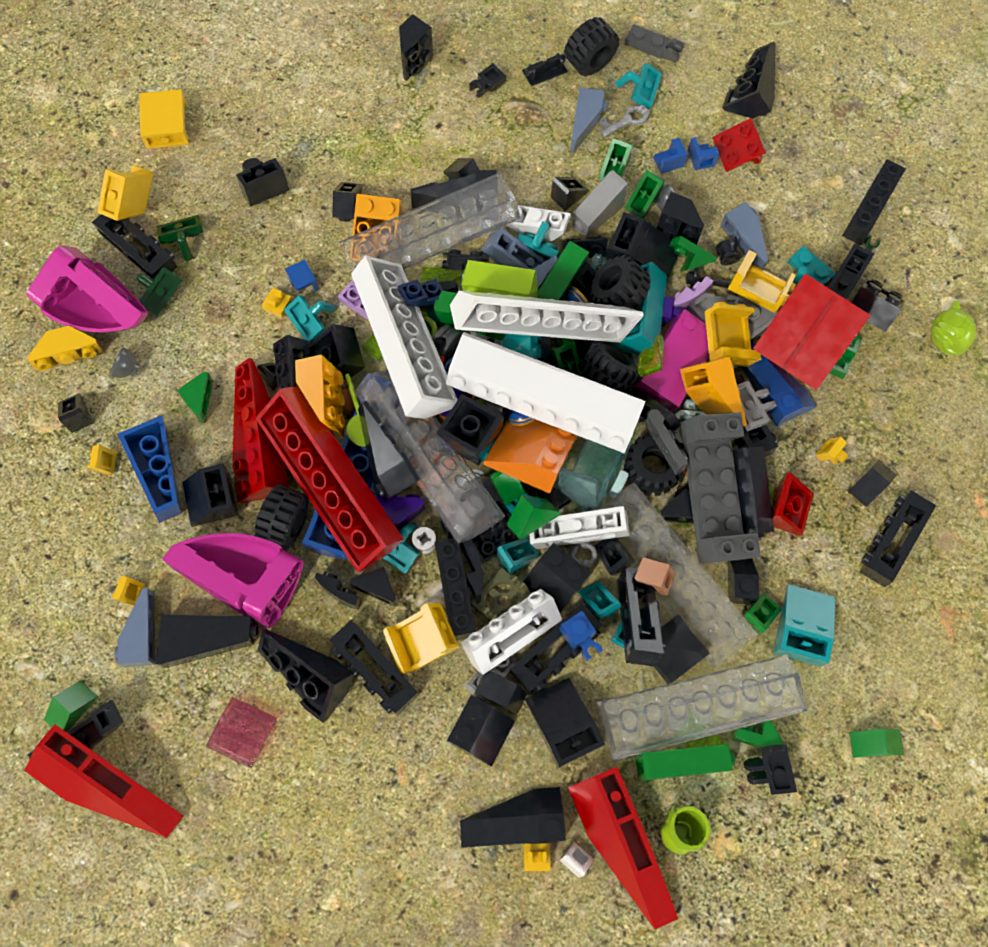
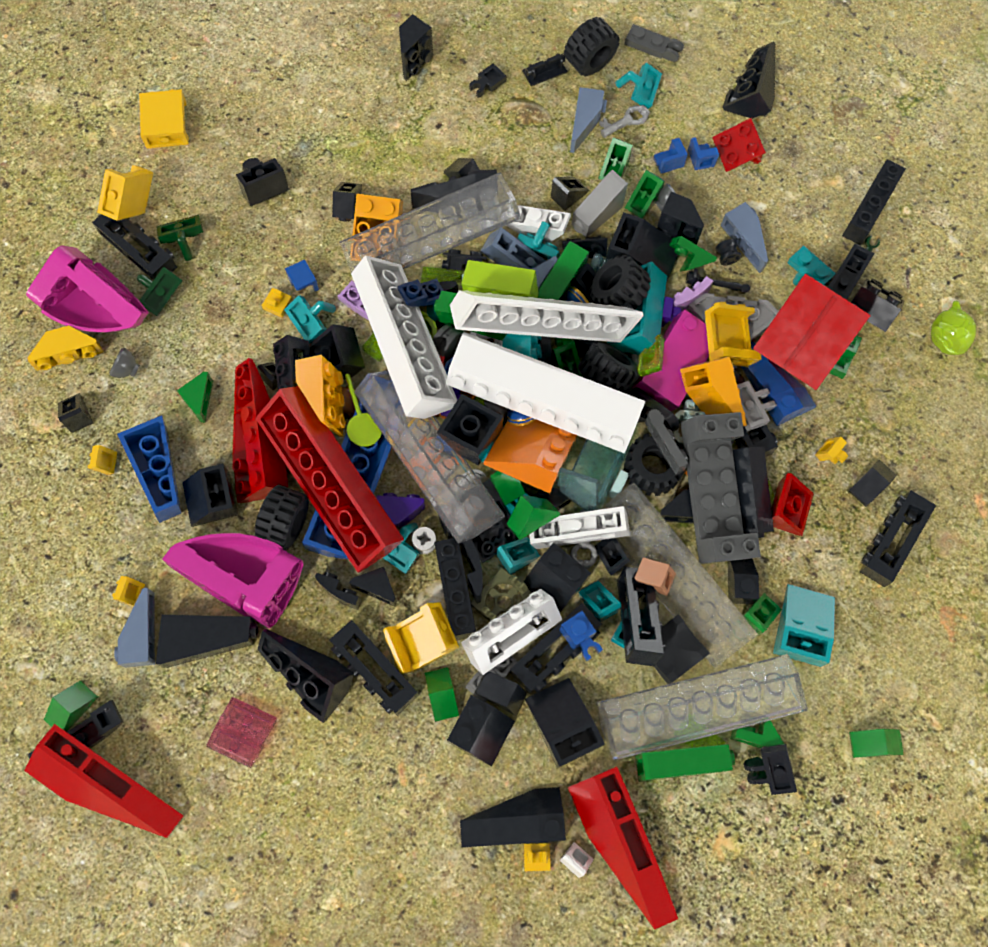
(389, 469): black wedge -> none
(441, 694): none -> green slope
(685, 830): lime helmet -> none
(760, 285): yellow panel -> none

